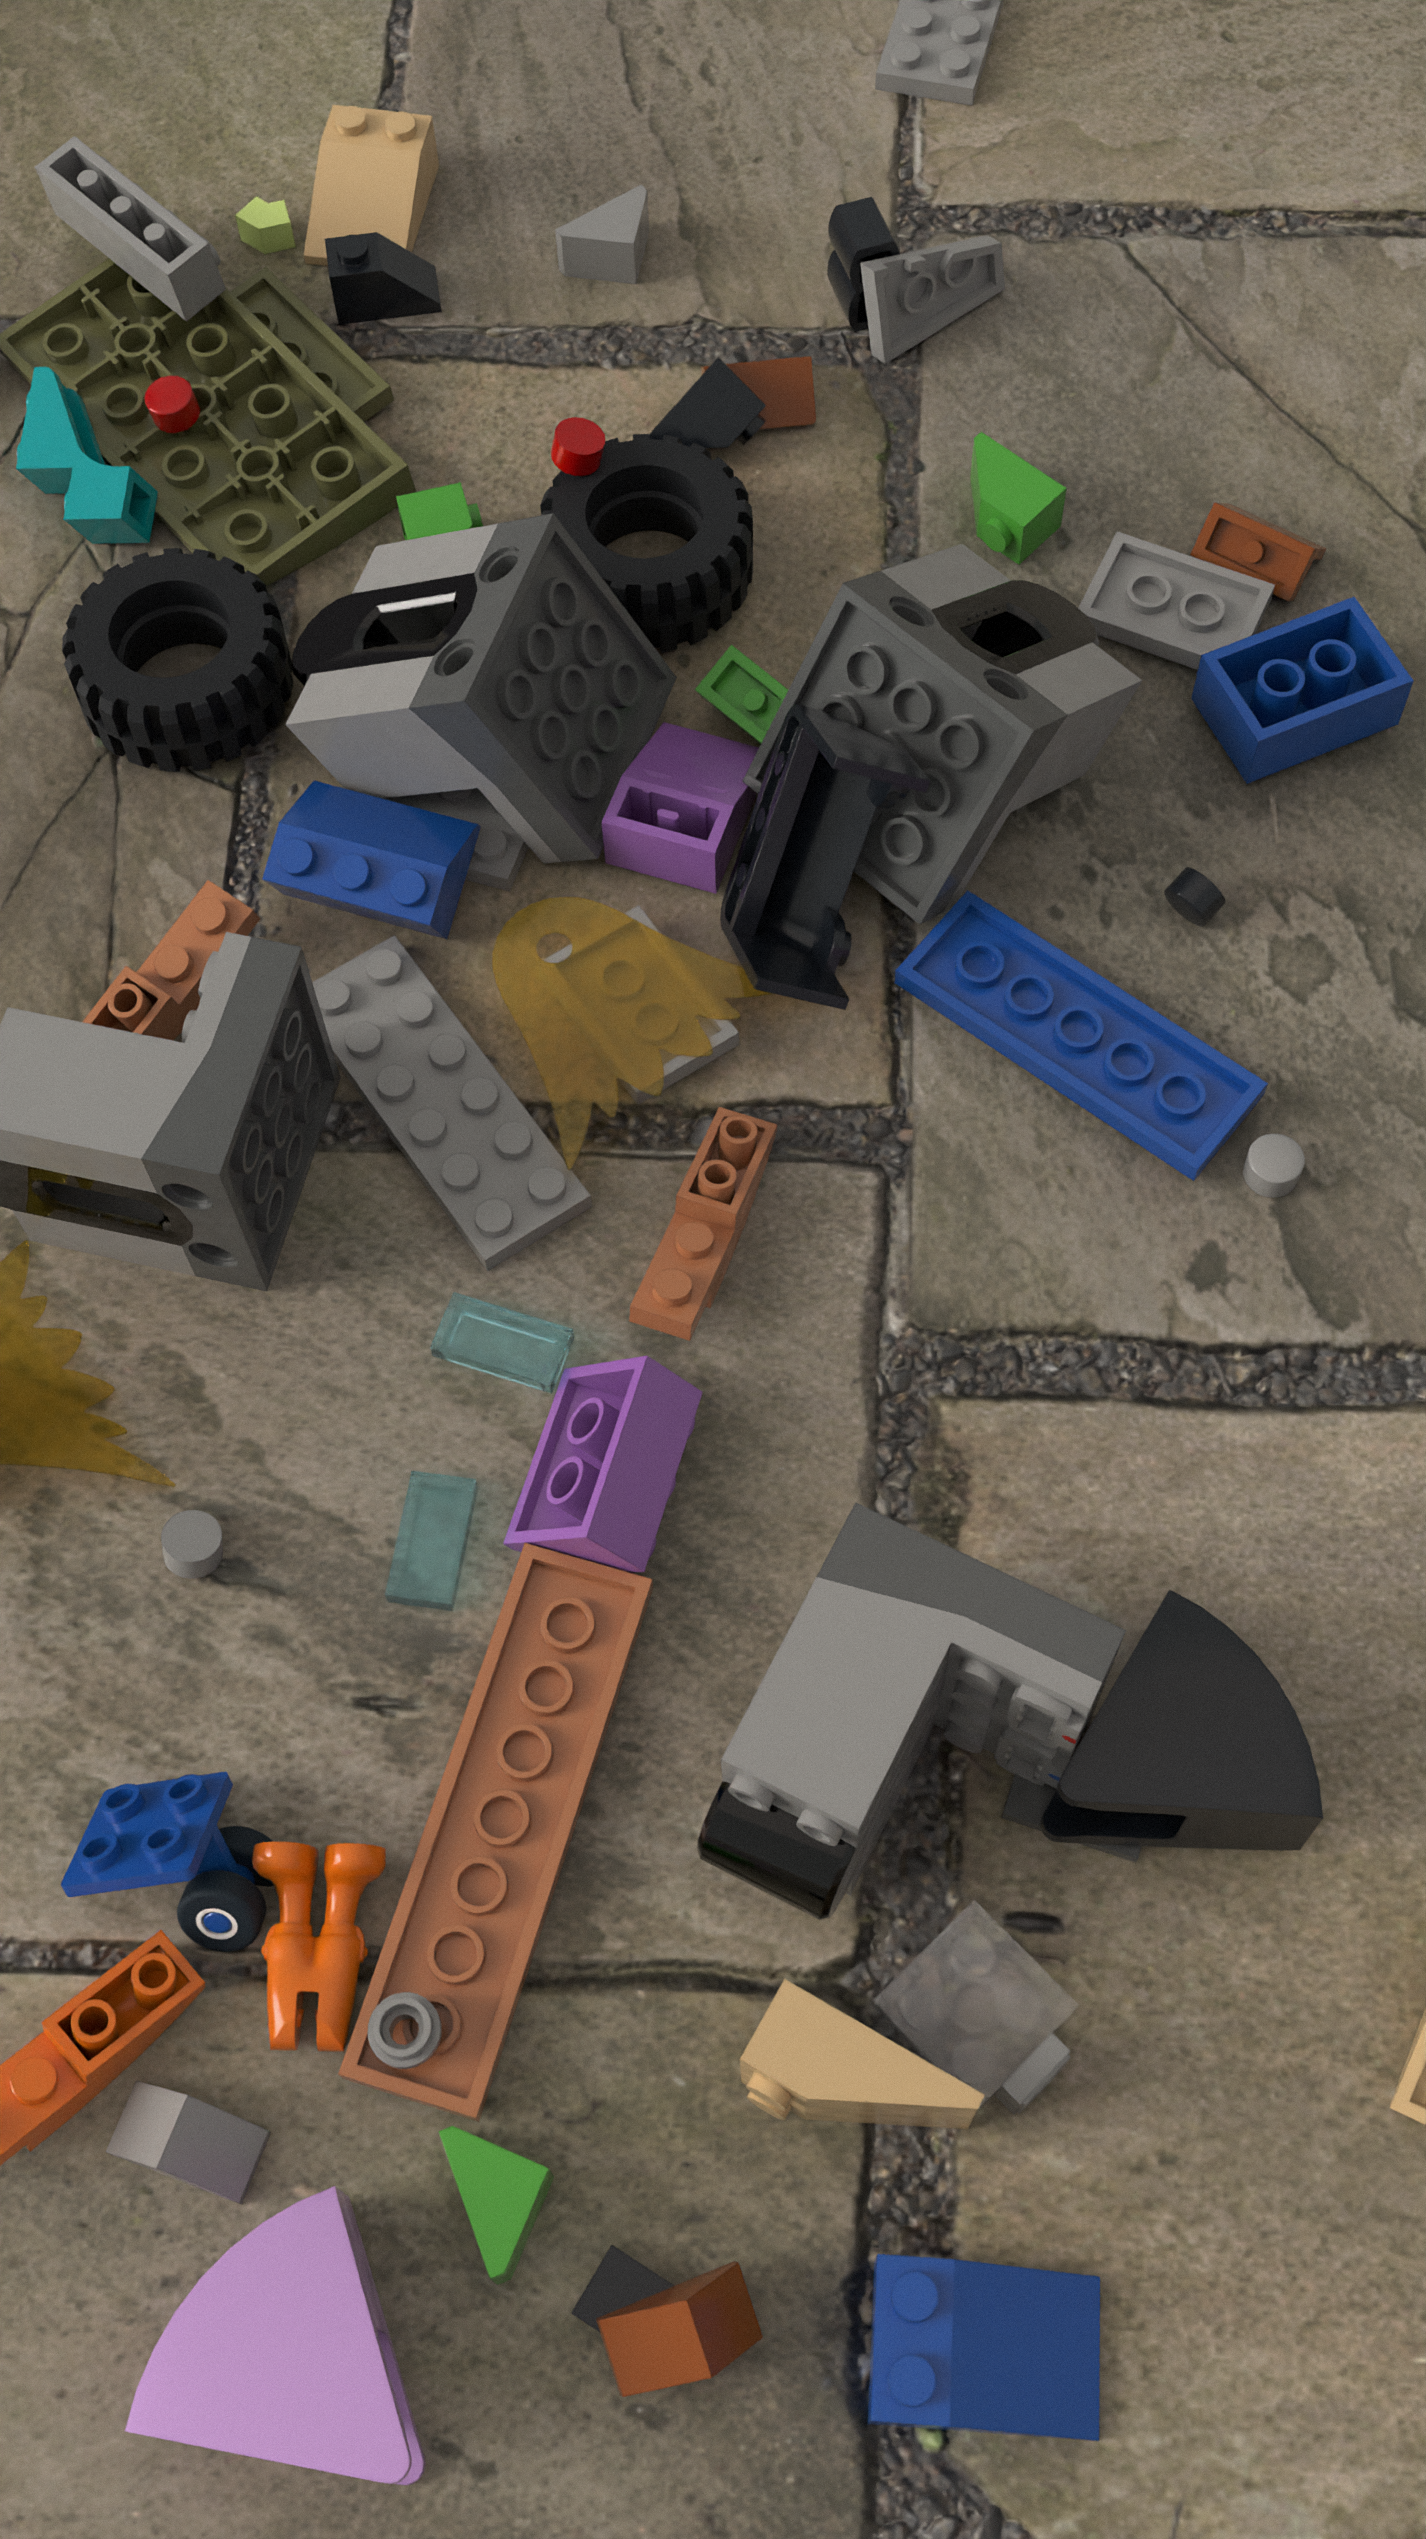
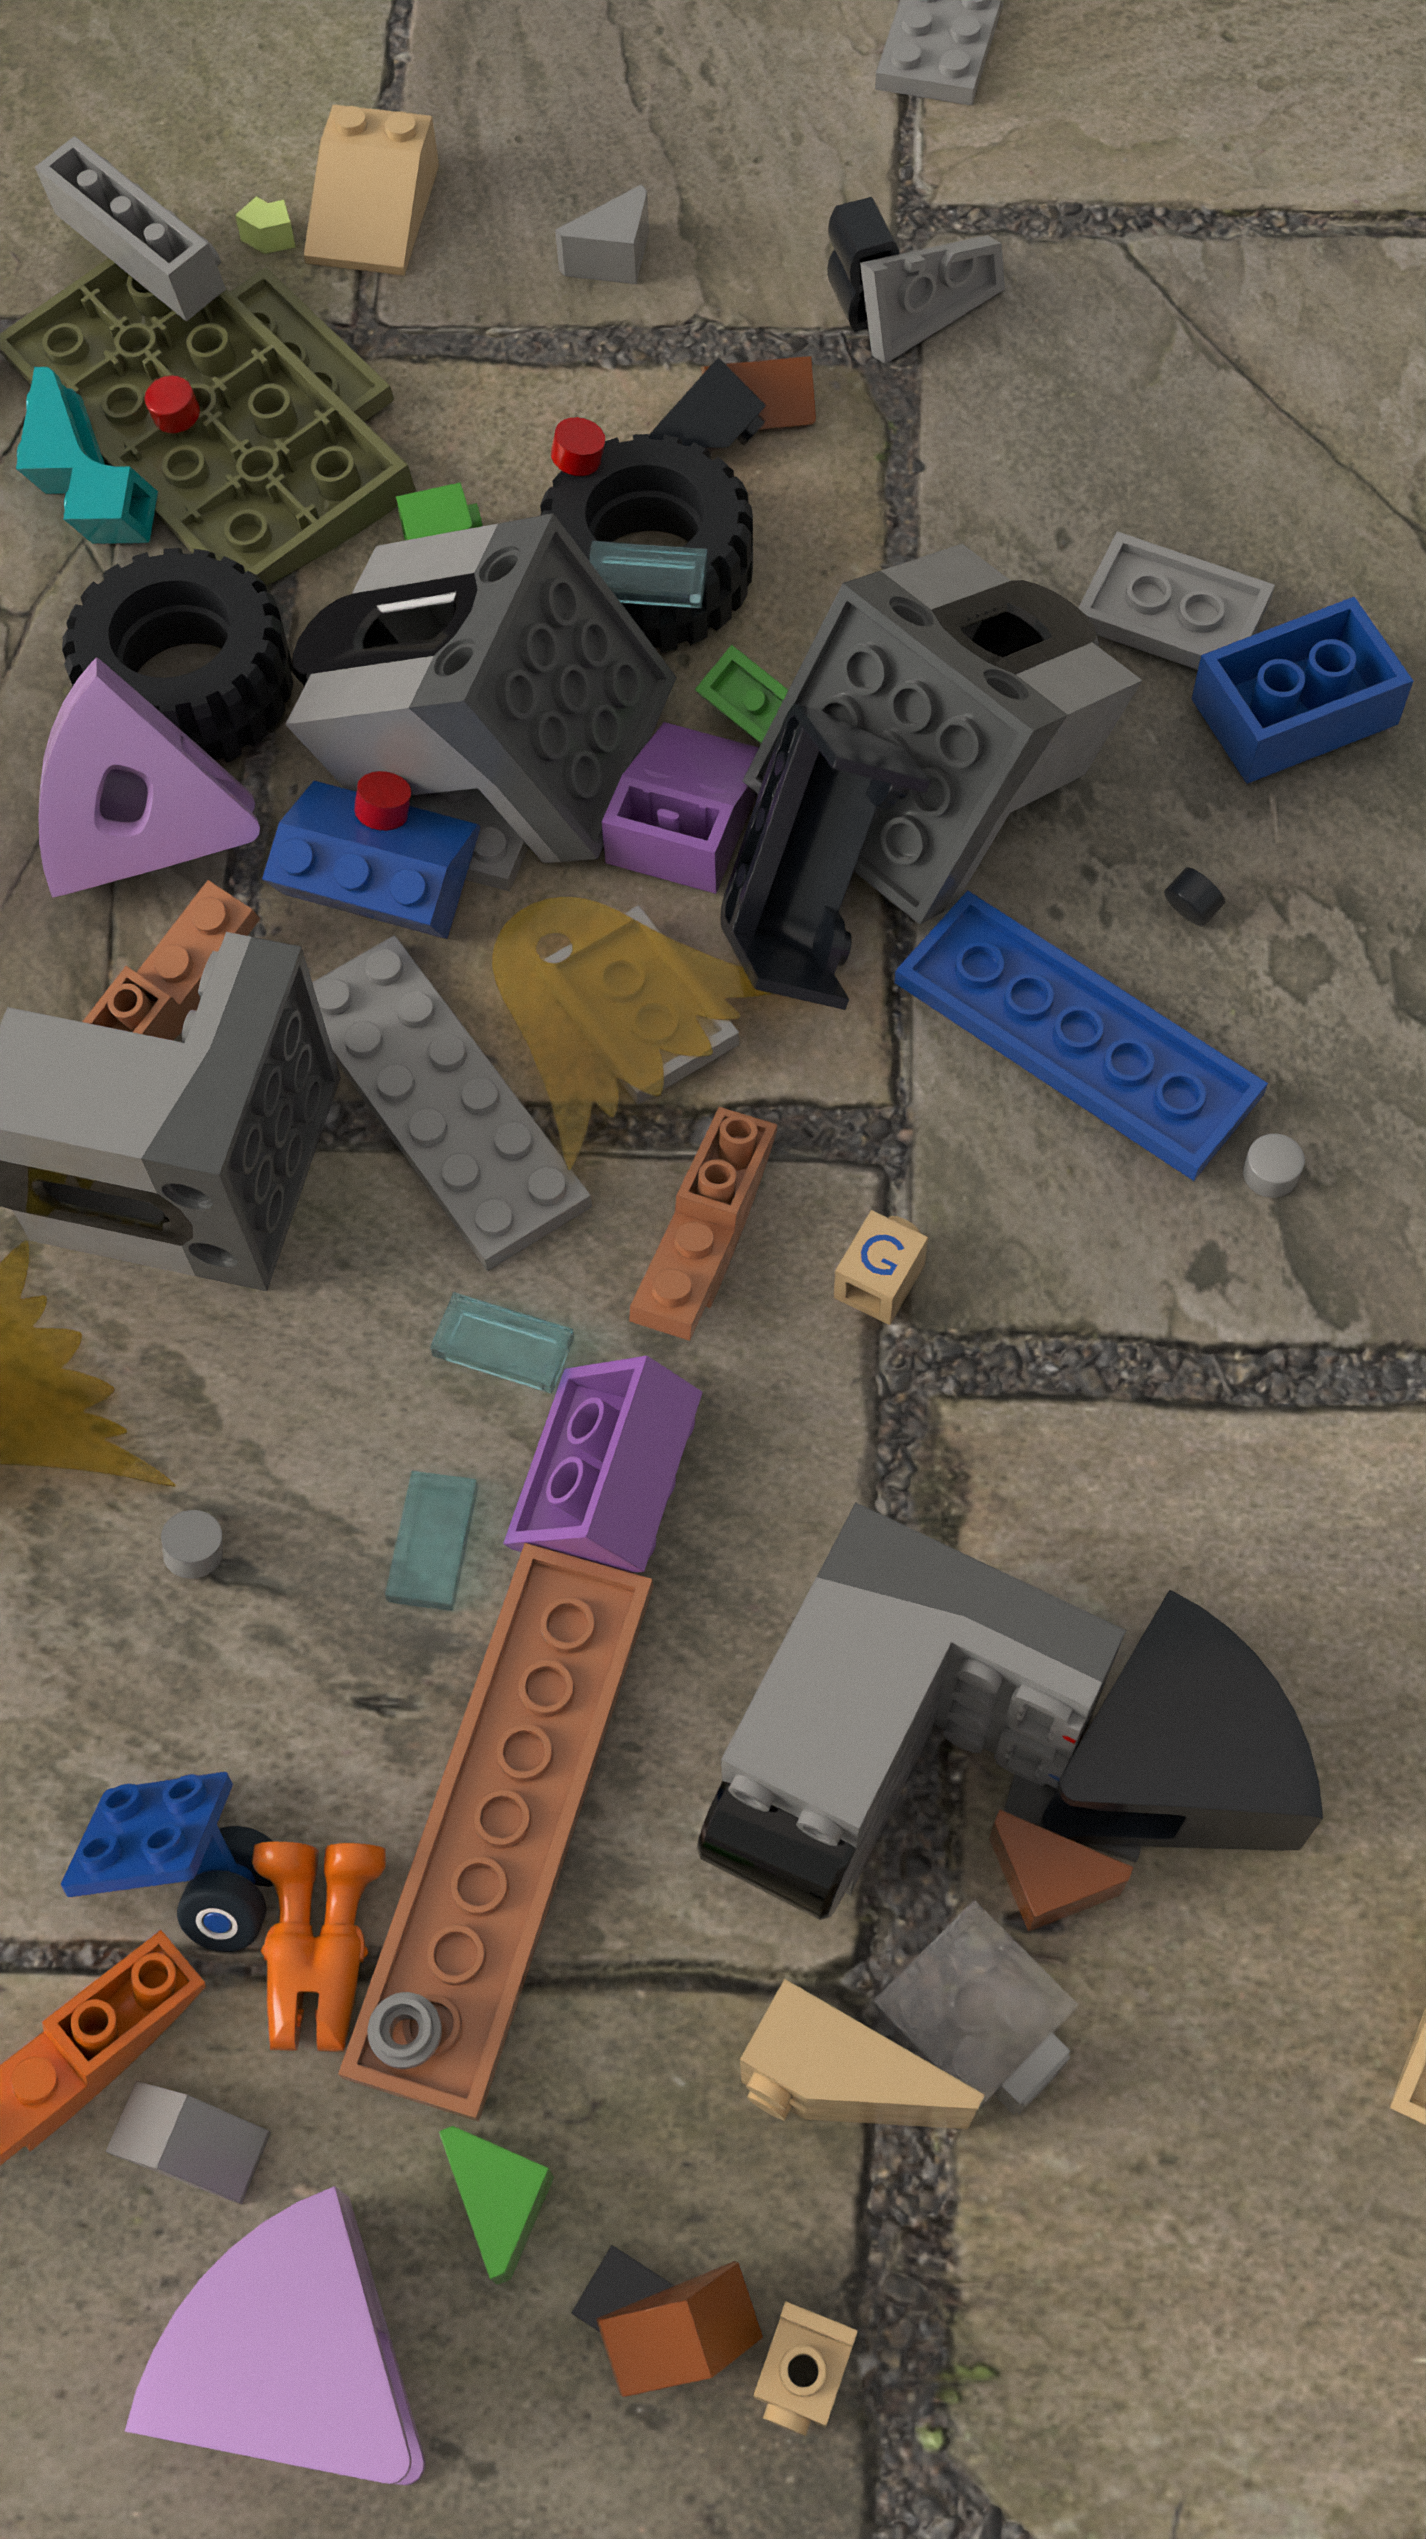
(129, 790): none -> lavender piece
(379, 279): black slope -> none
(382, 800): none -> red piece
(652, 573): none -> clear light blue tile
(813, 2336): none -> tan brick
(881, 1266): none -> tan brick
(984, 2348): blue slope -> none
(1012, 500): bright green slope -> none
(1052, 1873): none -> dark orange slope
(1256, 549): dark orange panel -> none

